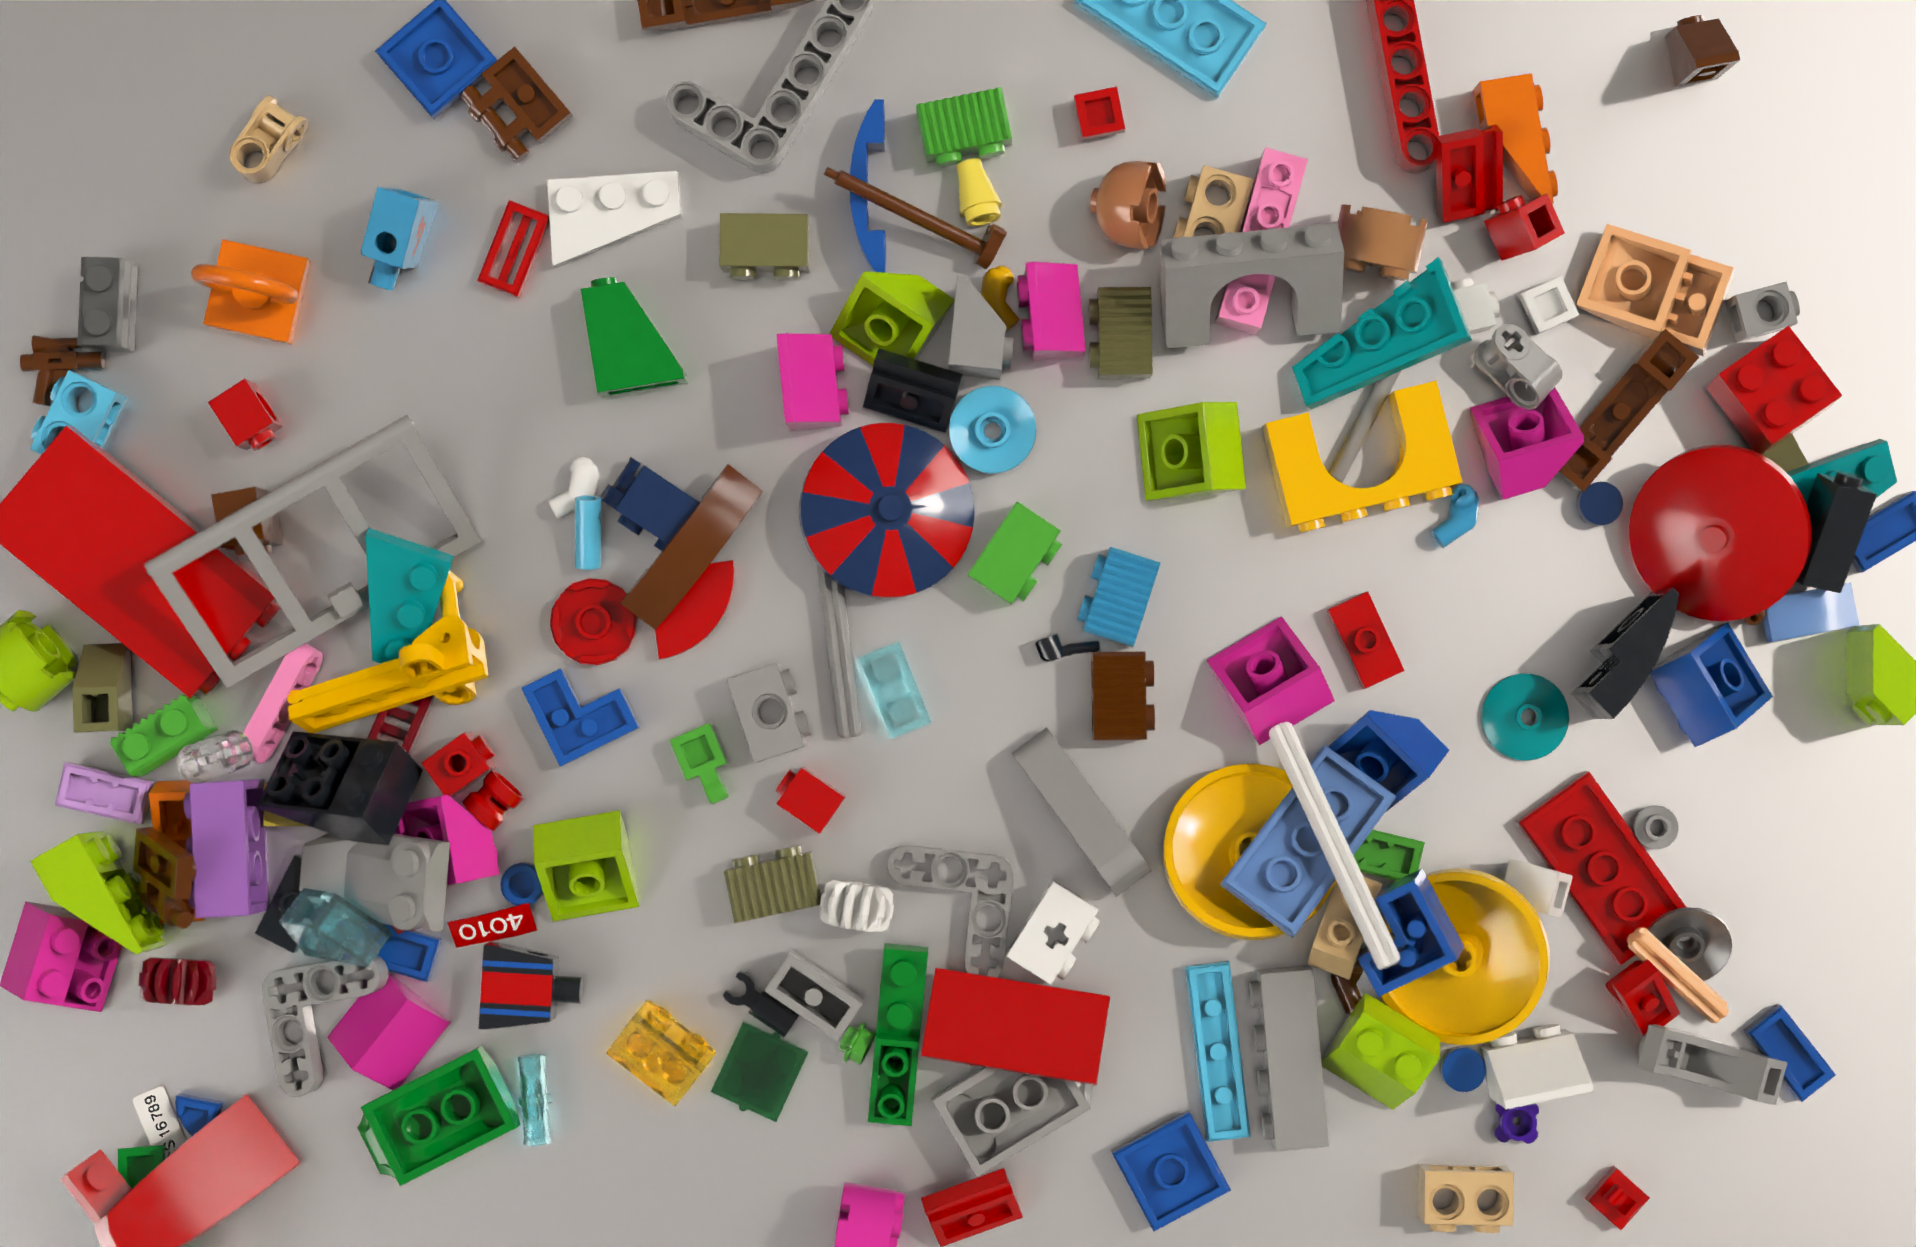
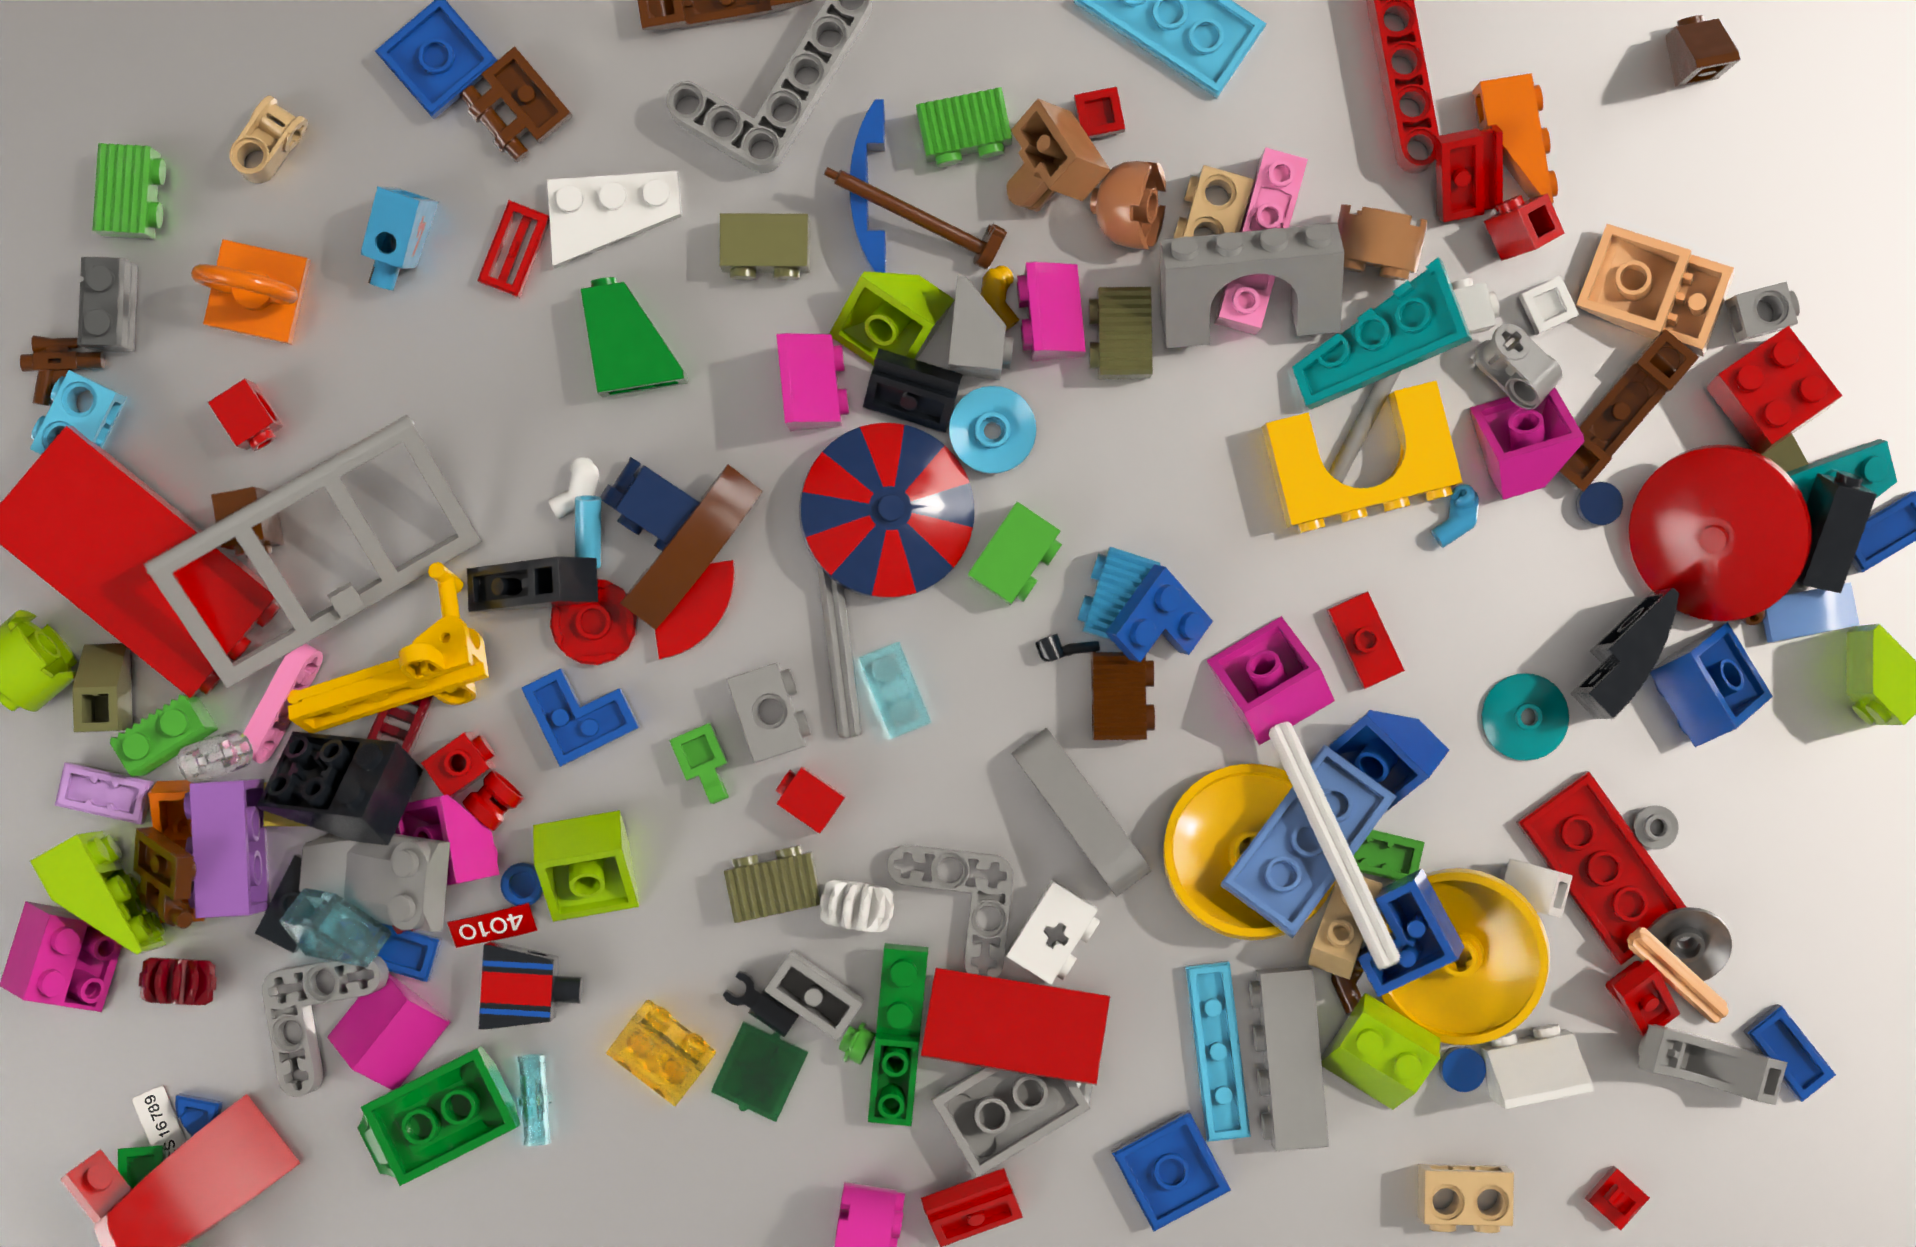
(128, 191): none -> bright green brick
(402, 590): teal wing -> none
(532, 584): none -> black slope
(976, 194): light yellow cone -> none
(1055, 158): none -> medium nougat brick
(1158, 608): none -> blue plate
(1191, 450): lime slope -> none
(1525, 1131): dark purple plate -> none

